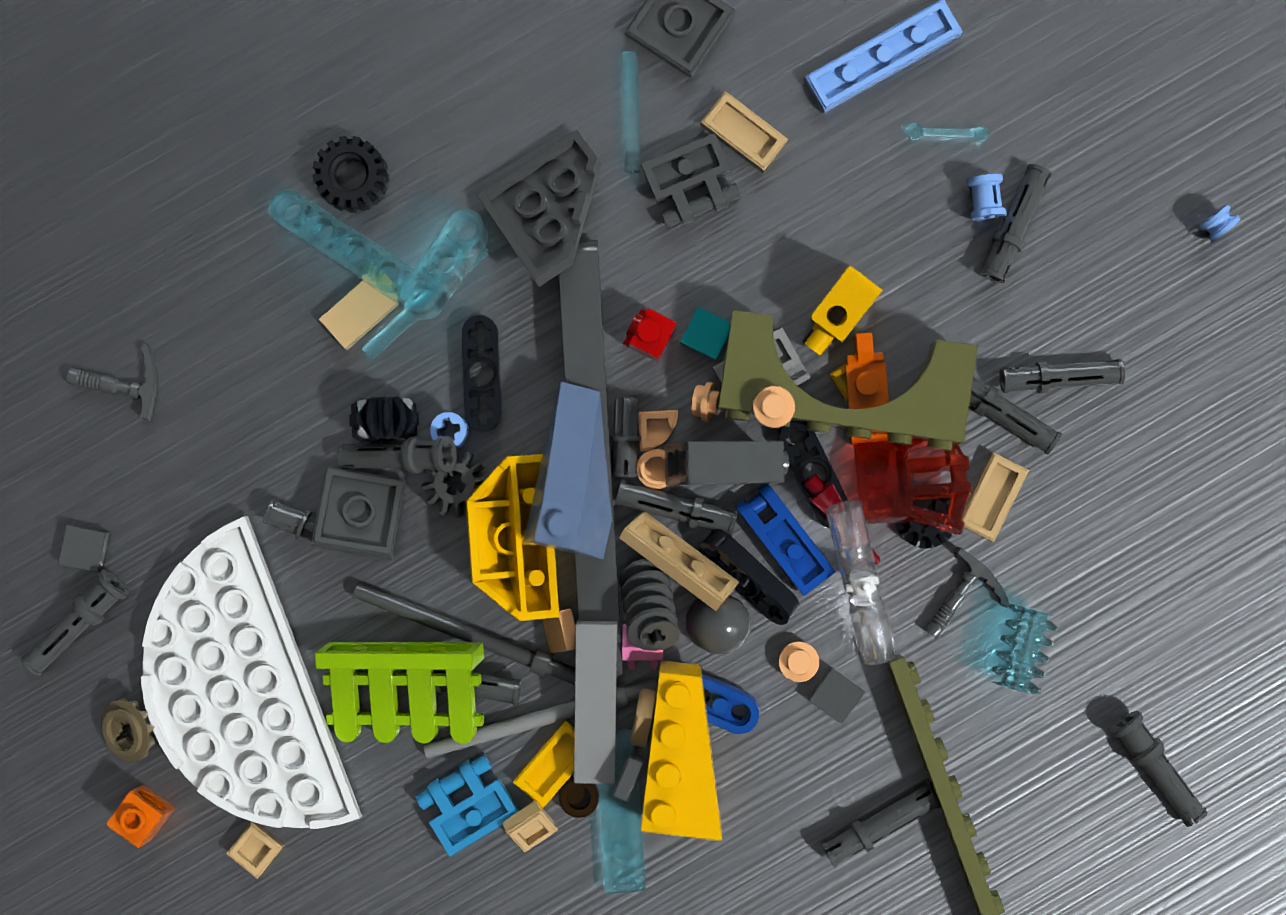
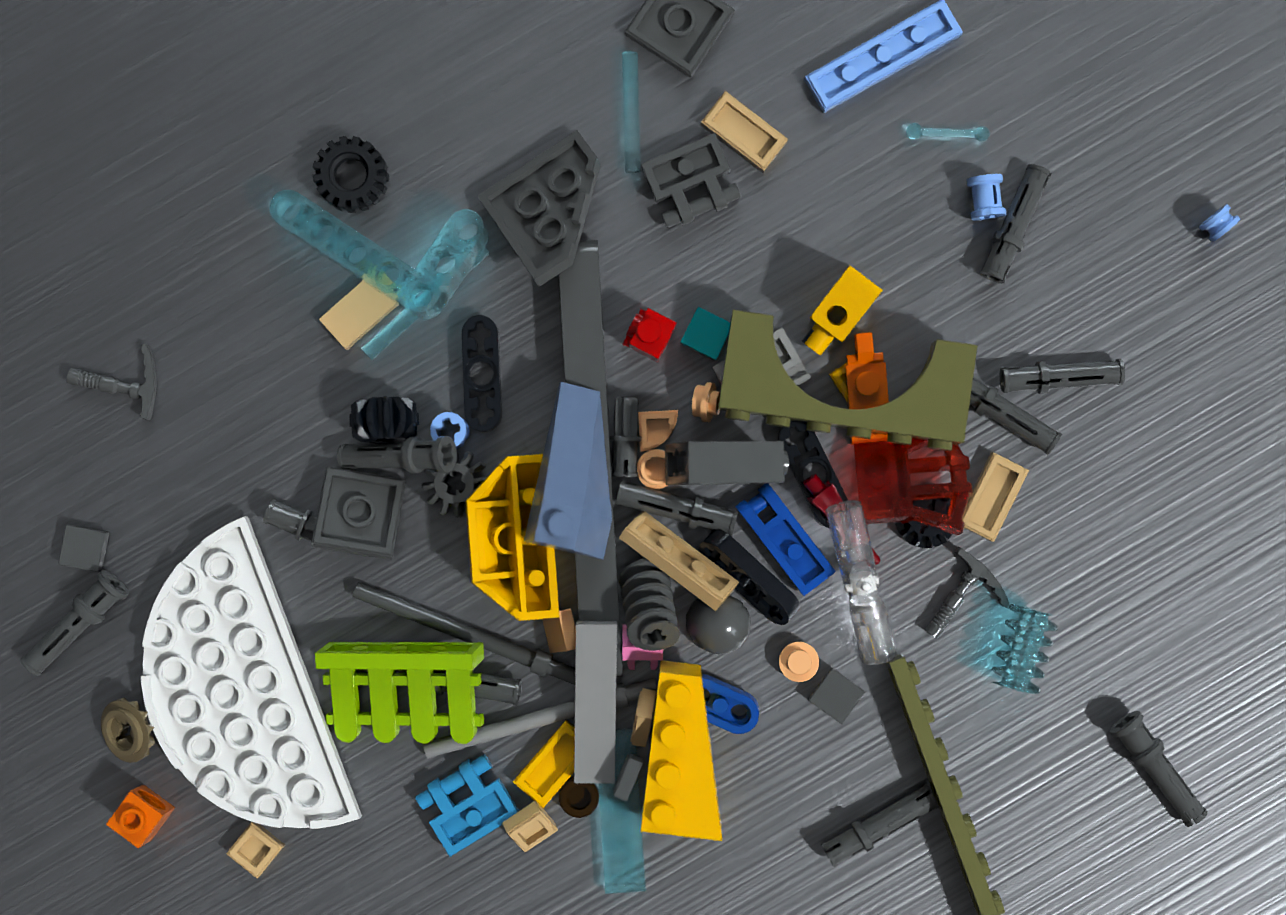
(774, 406): light nougat plate -> none

